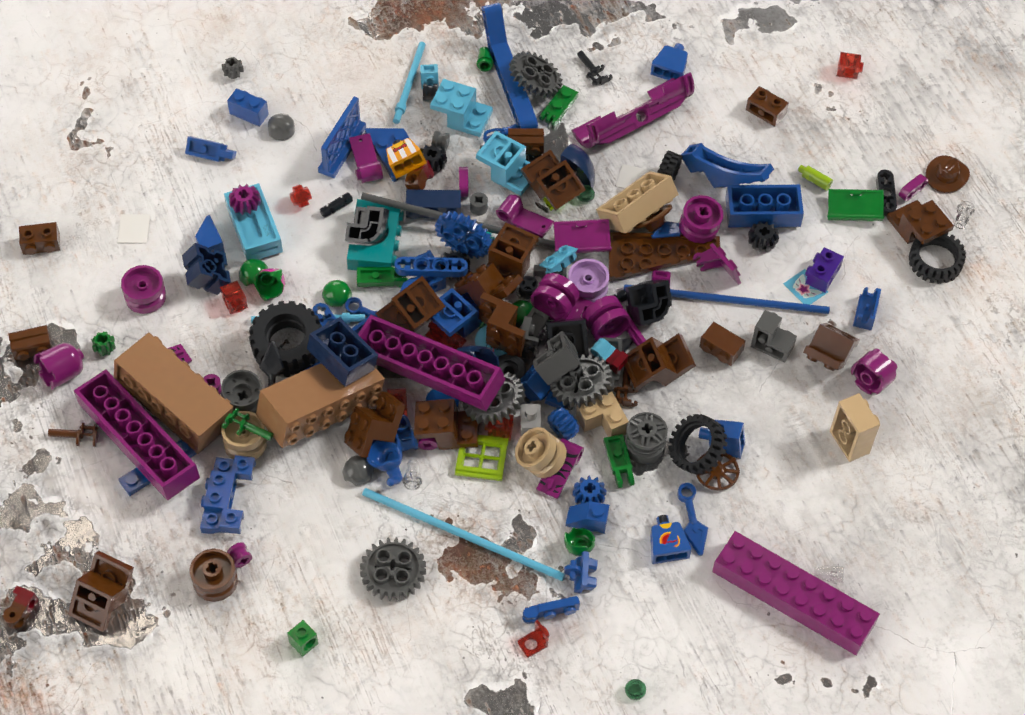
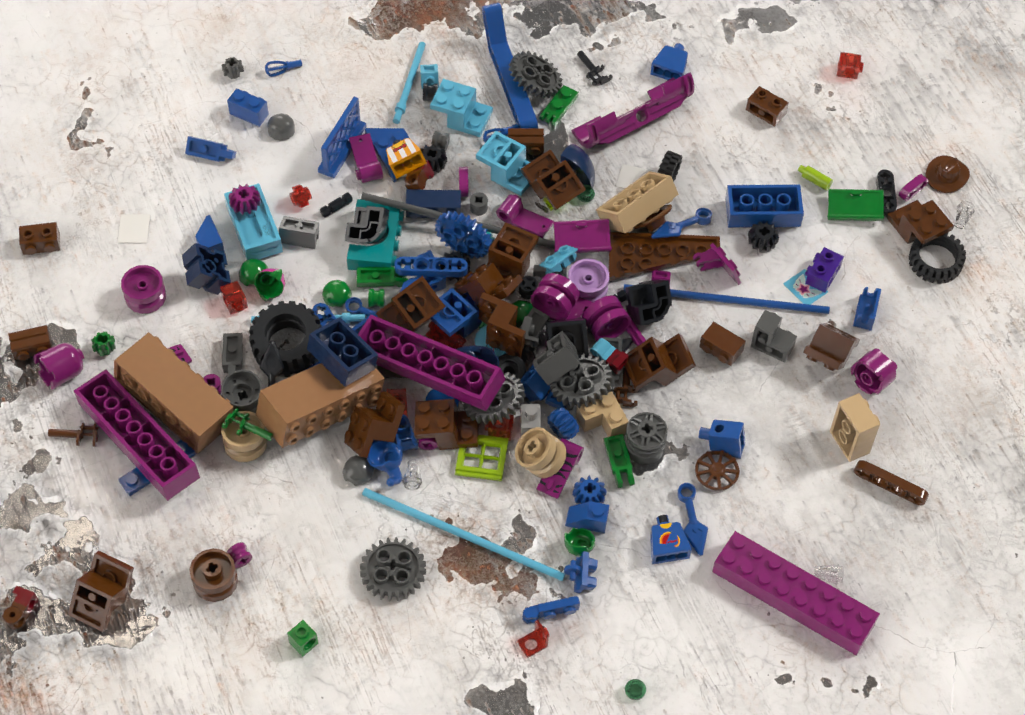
(220, 492): blue bracket -> none
(232, 352): none -> dark grey hinge
(286, 65): none -> blue piece
(299, 232): none -> dark grey hinge
(376, 298): none -> green wheel
(484, 60): green cone -> none
(701, 219): magenta wheel -> none
(713, 454): black tyre -> none
(723, 170): blue arch -> none
(891, 482): none -> reddish brown beam

